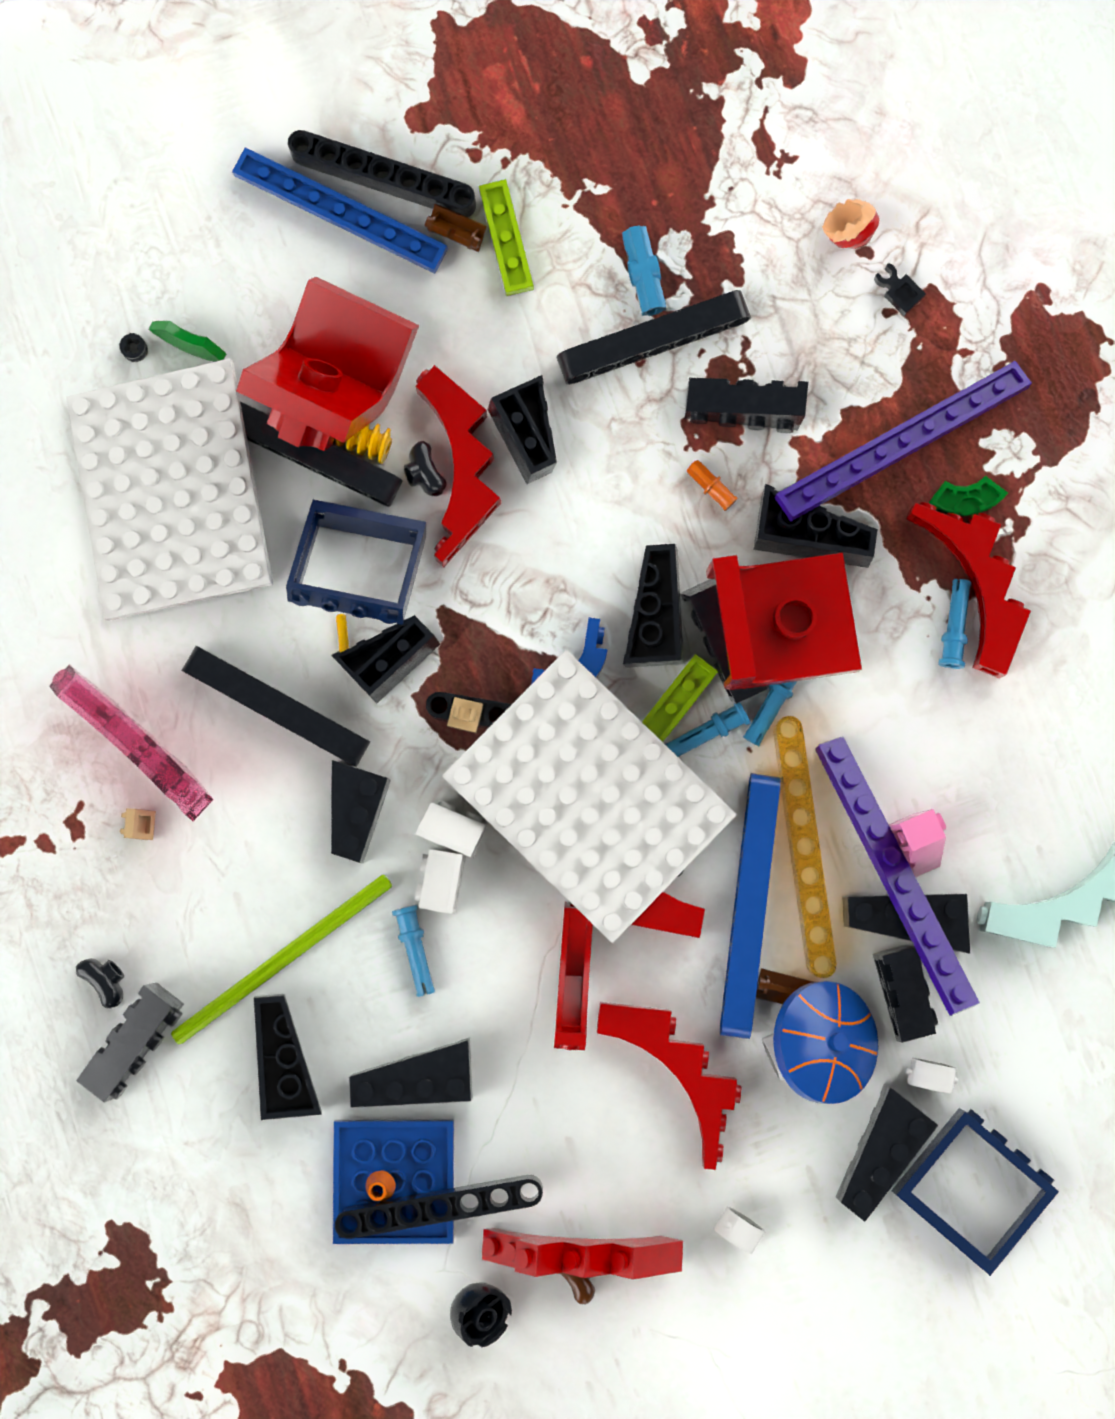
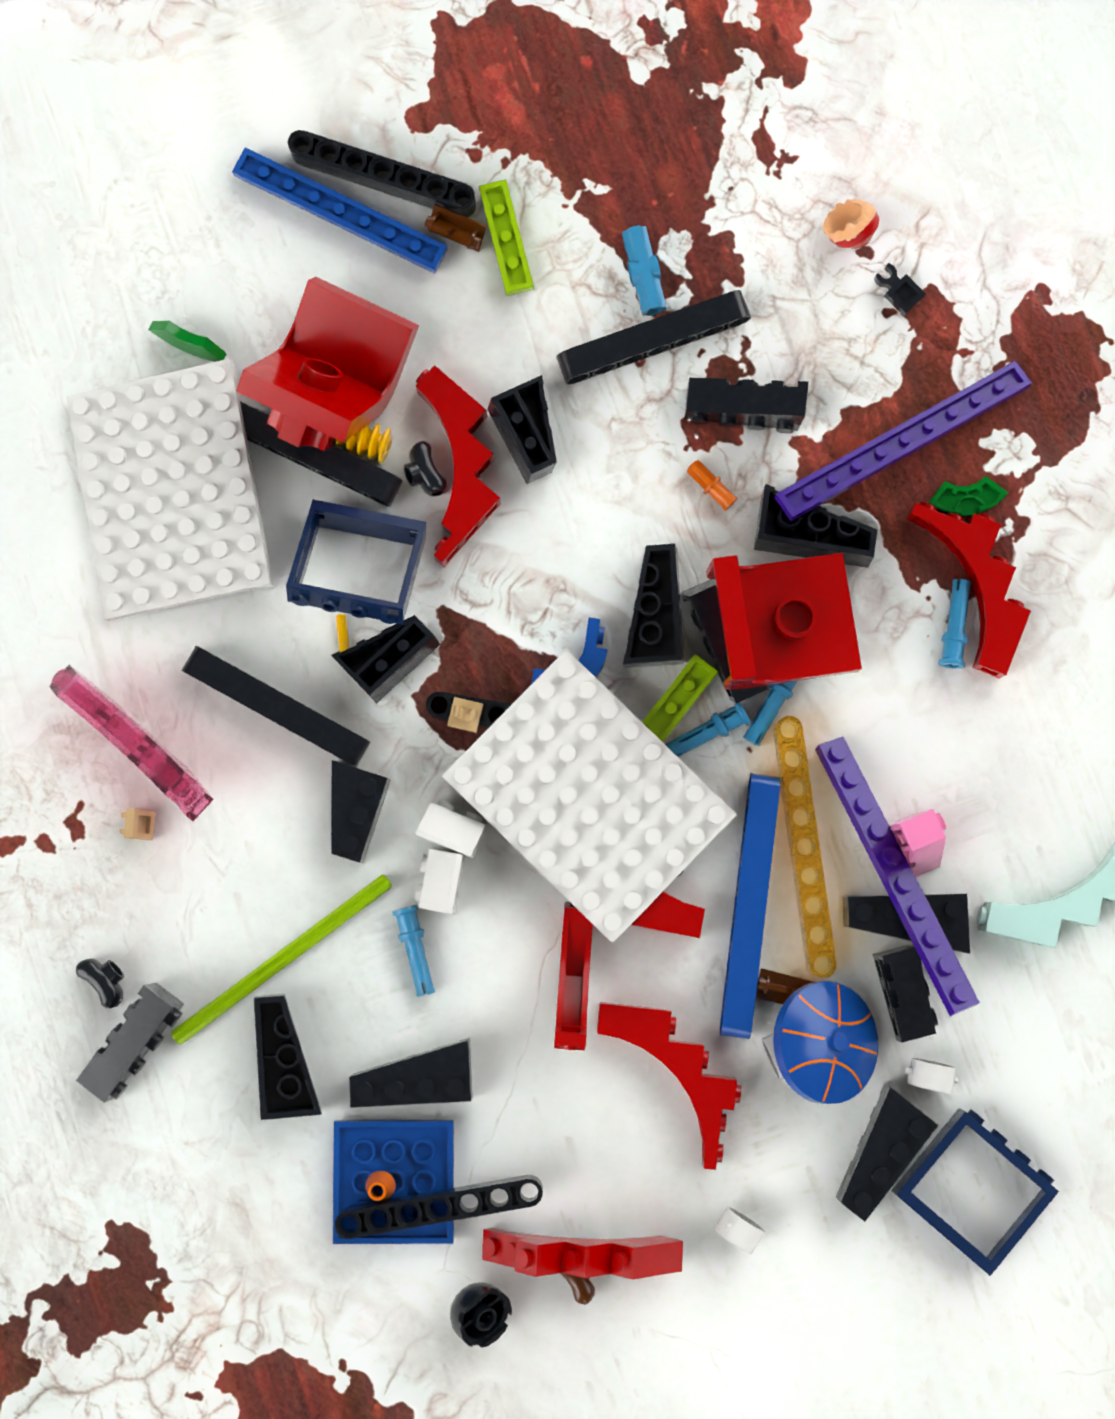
(142, 347): black bush -> none

